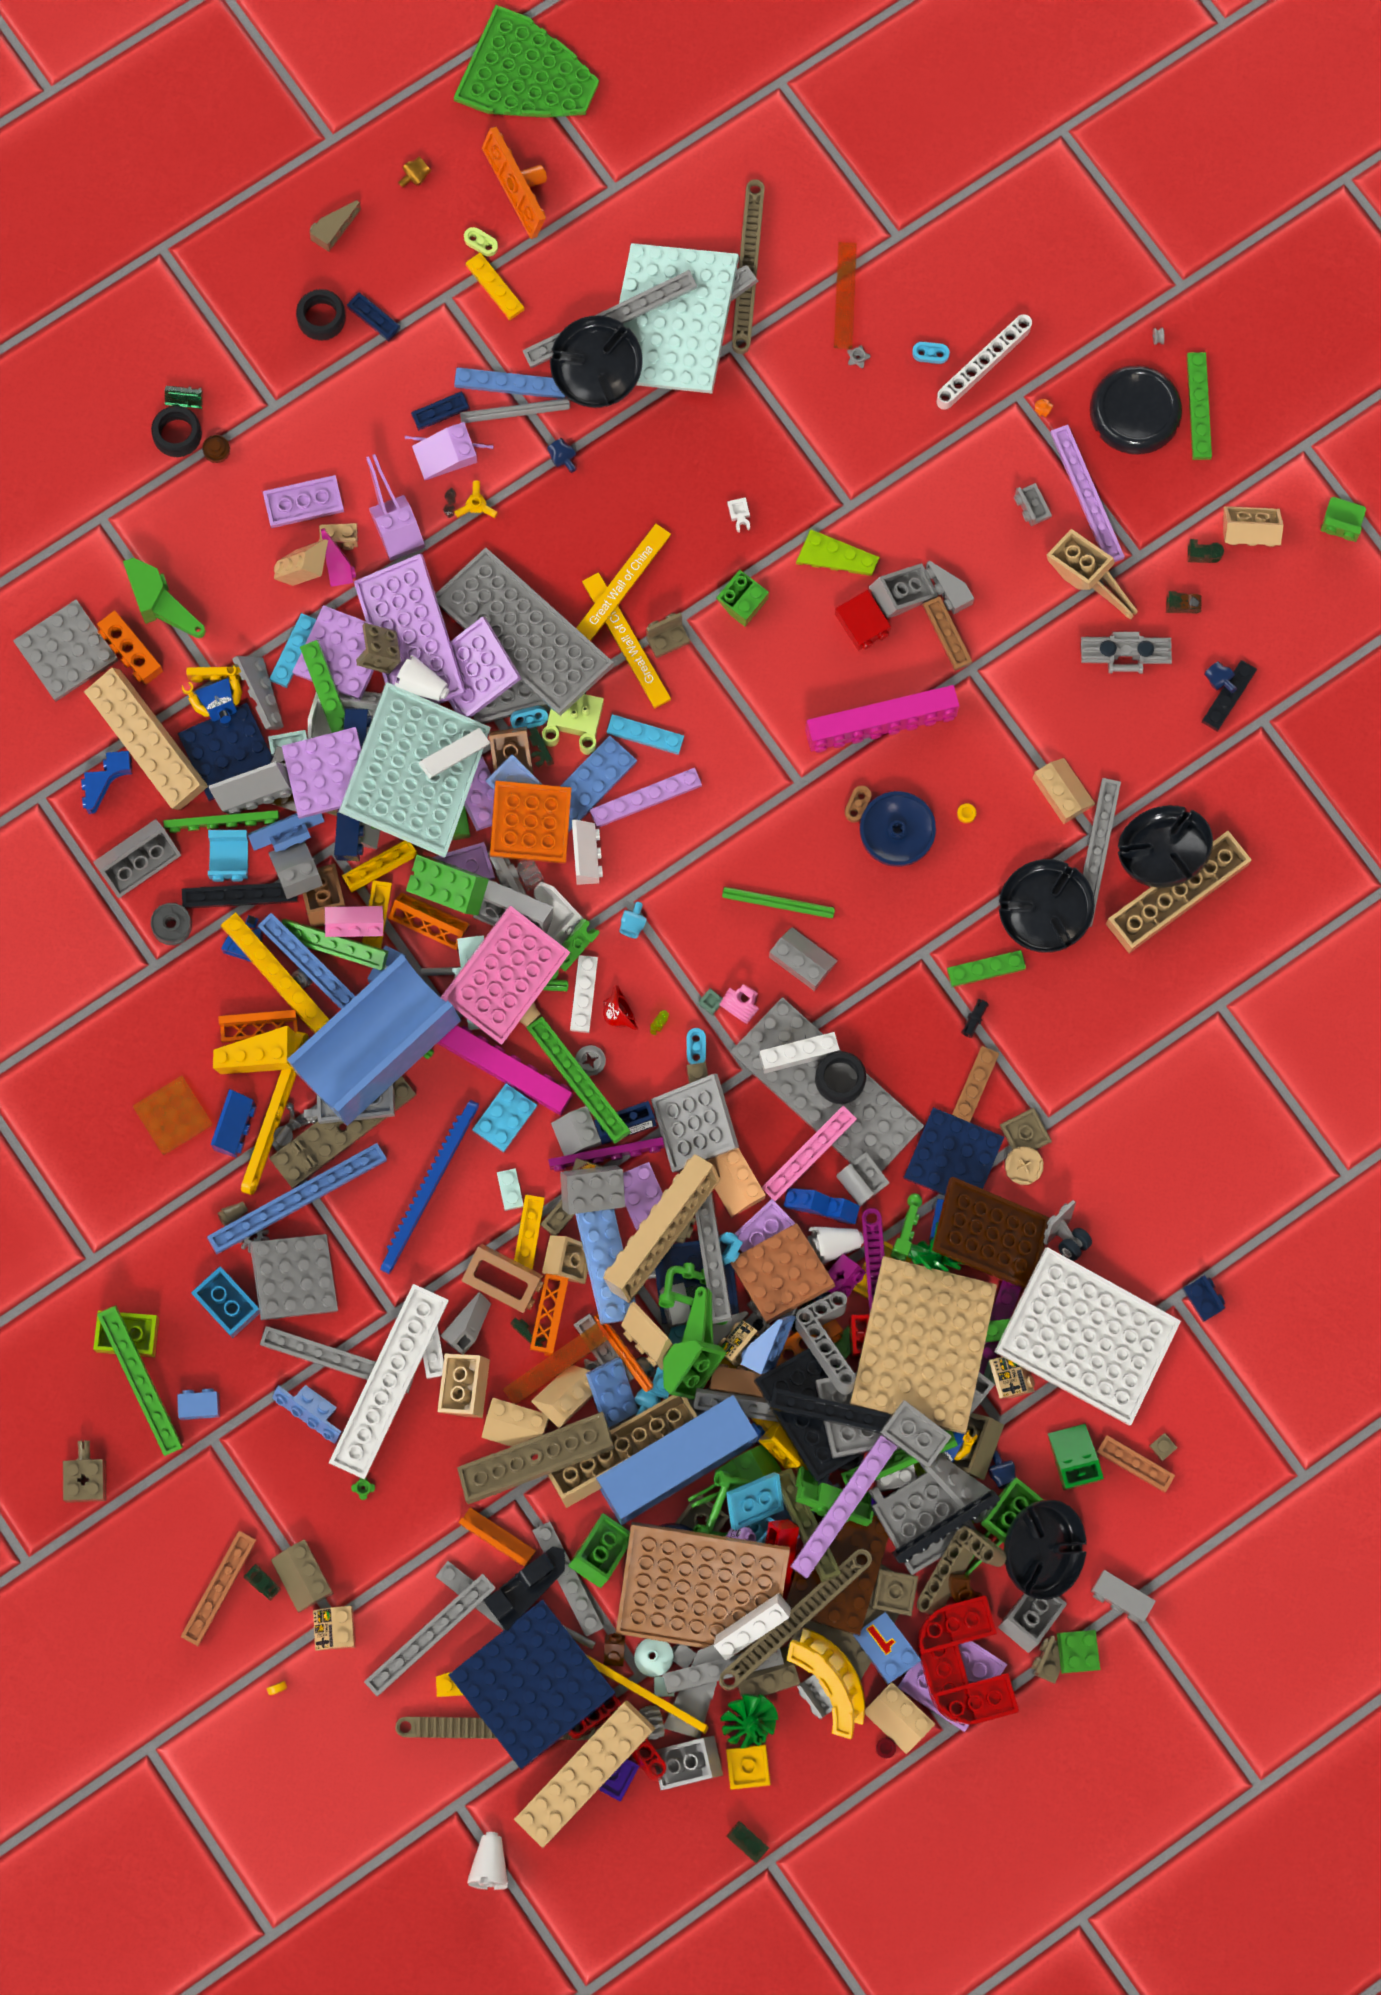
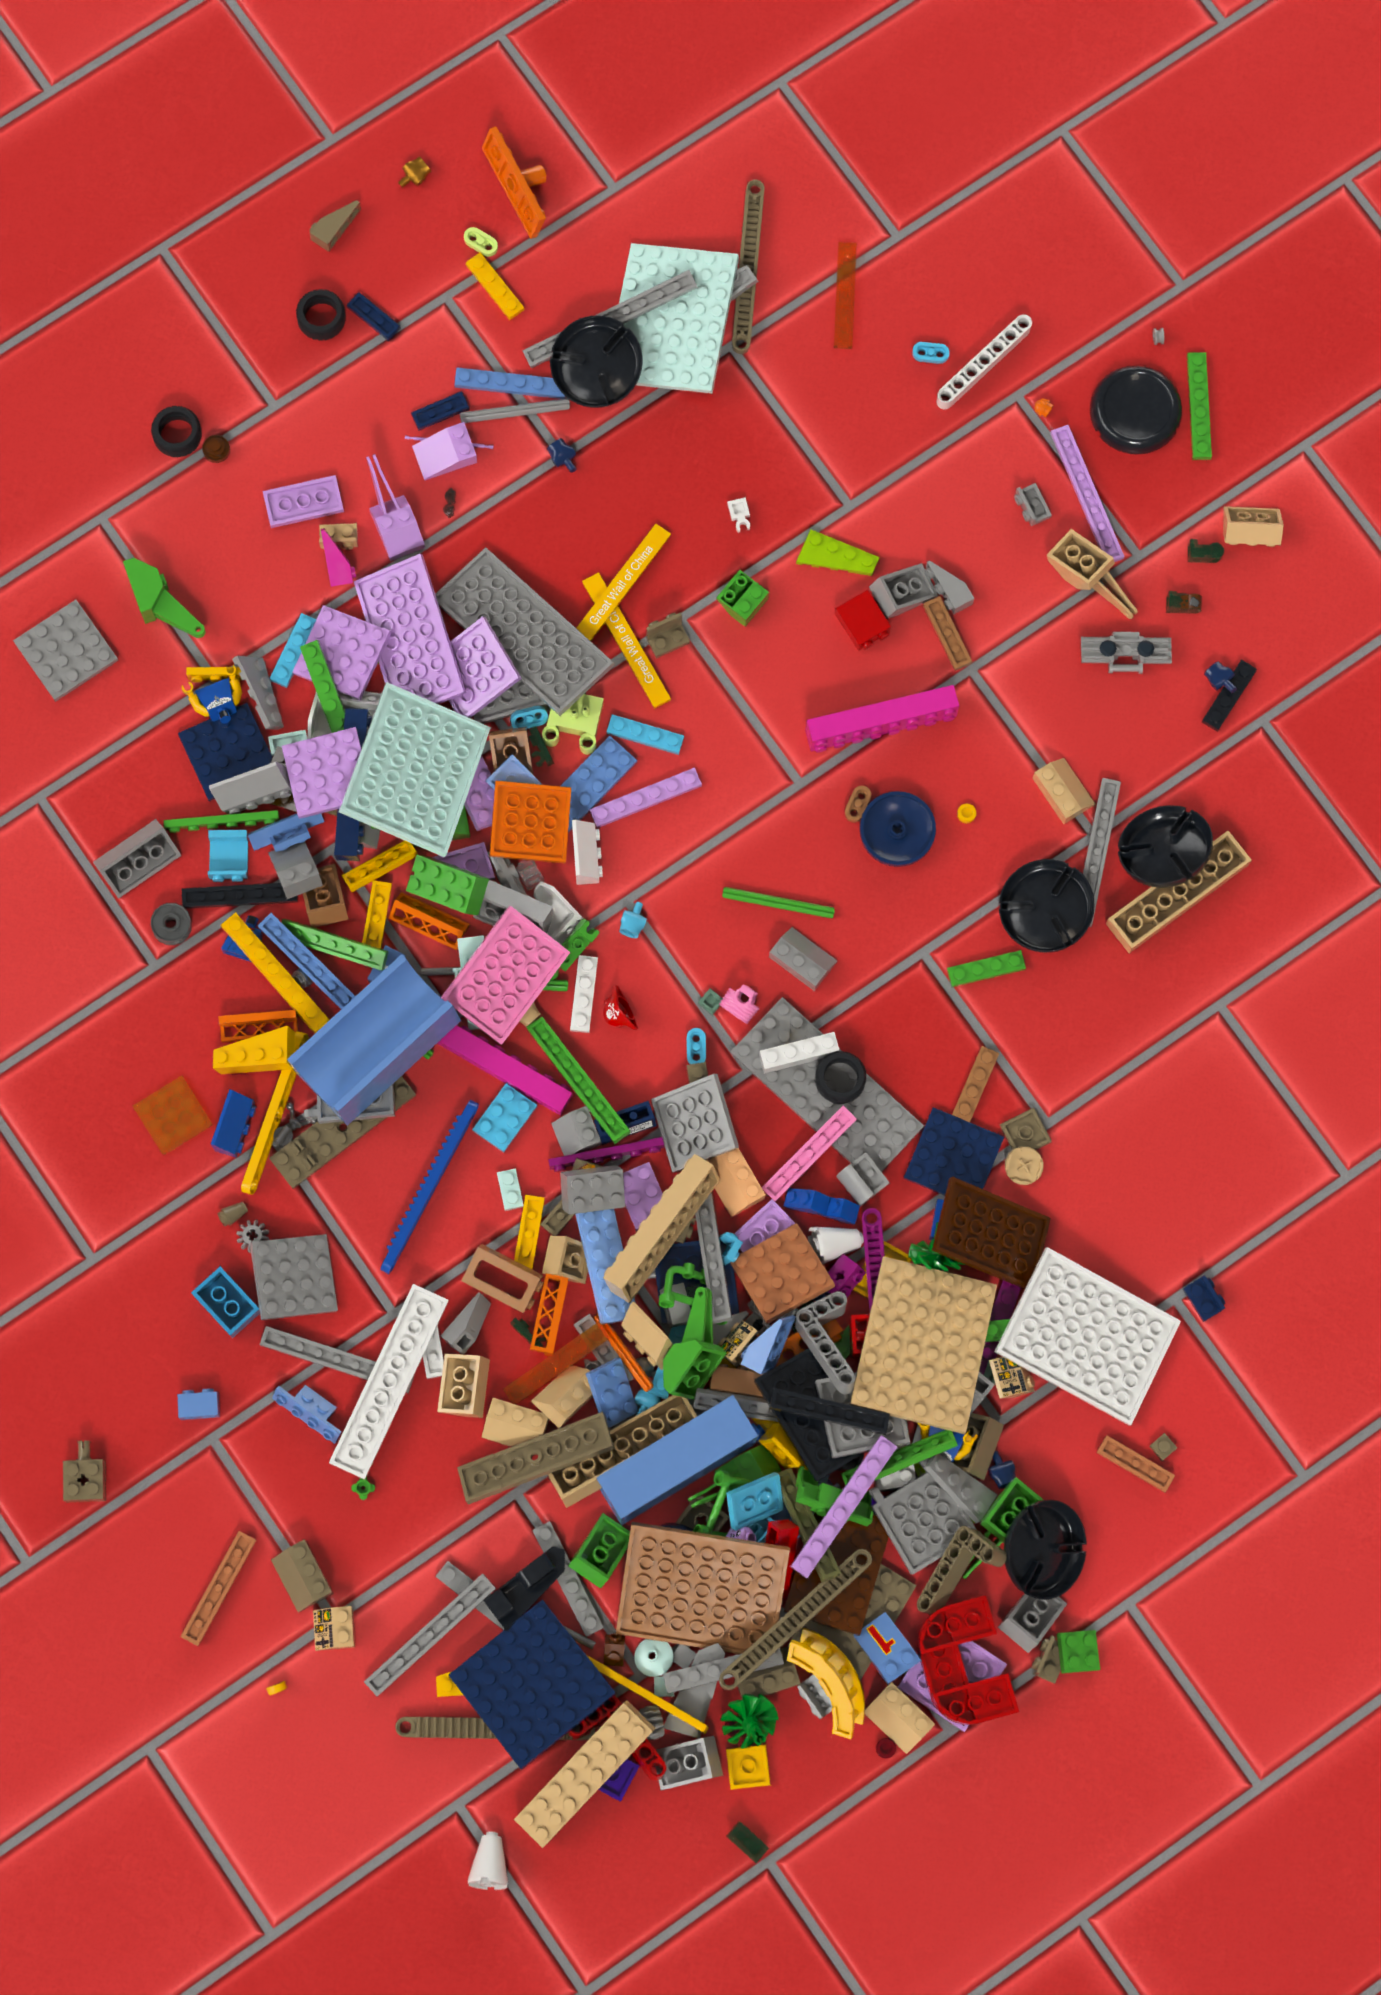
(98, 782): blue arch -> none
(114, 623): orange brick -> none
(140, 1380): bright green plate -> none
(142, 1330): lime brick -> none
(146, 739): tan brick -> none
(183, 397): clear green plate -> none
(262, 1582): clear green leg -> none
(296, 1198): medium blue plate -> none
(301, 564): tan slope -> none
(353, 921): bright pink brick -> none
(381, 649): dark tan bracket -> none
(421, 680): white cone -> none
(454, 753): white tile -> none
(476, 503): yellow piece -> none
(497, 1537): orange fence -> none
(524, 72): bright green wing -> none
(593, 1052): light grey gear -> none
(659, 1022): clear neon green piece -> none
(752, 1626): white brick -> none
(857, 352): light grey plate -> none
(895, 1592): dark tan tile -> none
(902, 1245): bright green plate -> none
(915, 1434): light grey plate -> none
(951, 1523): black plate -> none
(960, 1588): reddish brown tile -> none
(974, 1018): black pin -> none
(1072, 1241): plate -> none
(1075, 1457): green slope -> none
(1122, 1597): light grey brick -> none
(1343, 519): bright green bracket -> none

